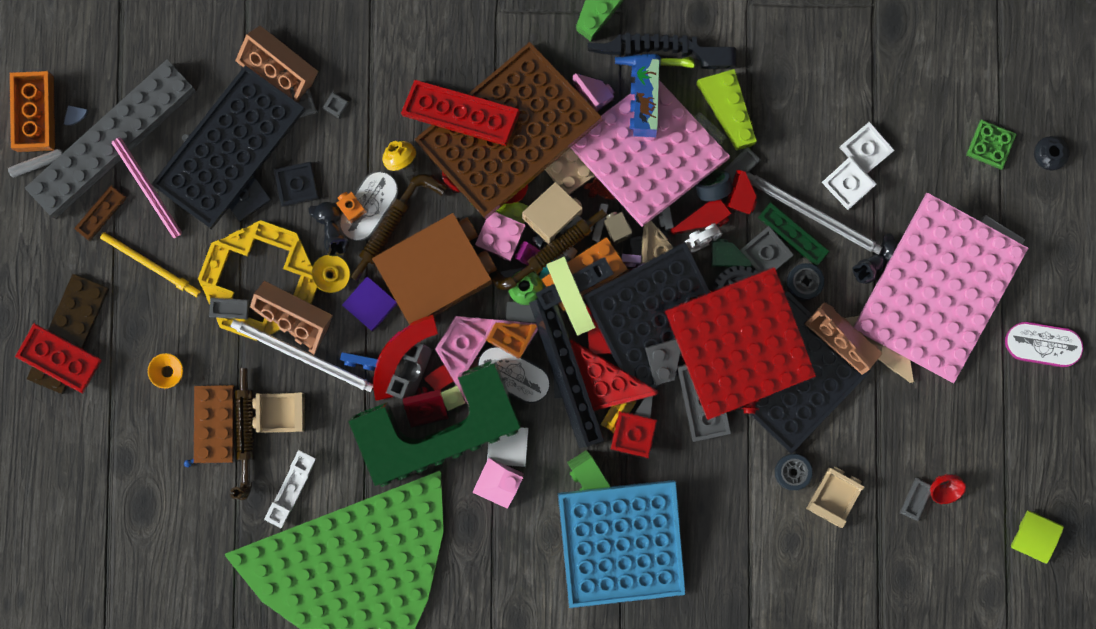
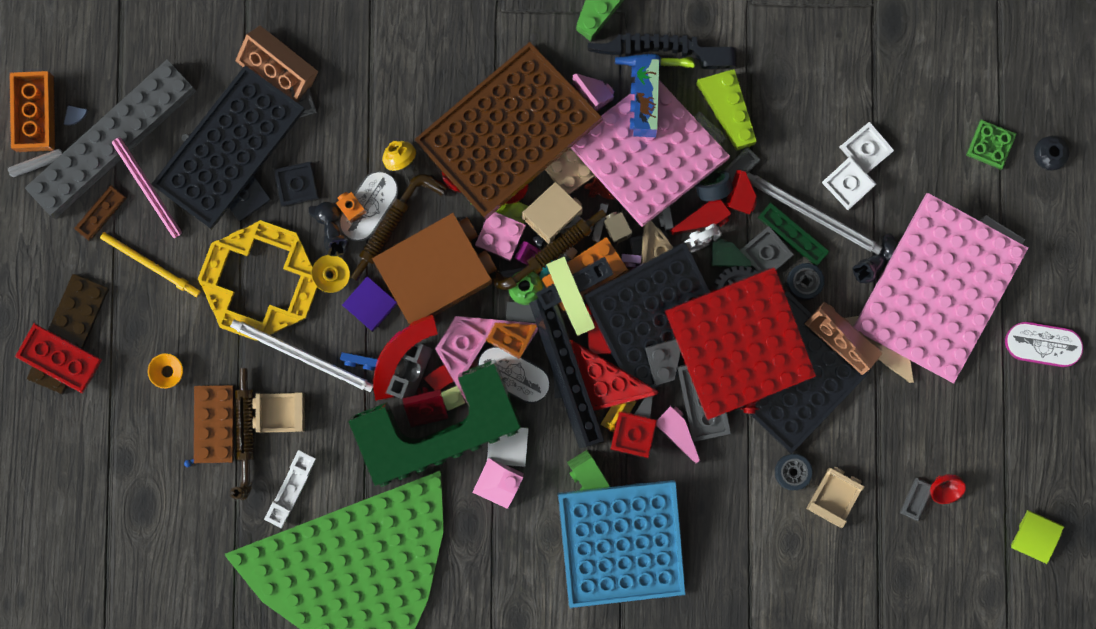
(229, 308): dark grey tile -> none
(292, 315): nougat wedge -> none
(335, 105): dark grey tile -> none
(460, 112): red plate -> none
(676, 430): none -> bright pink slope

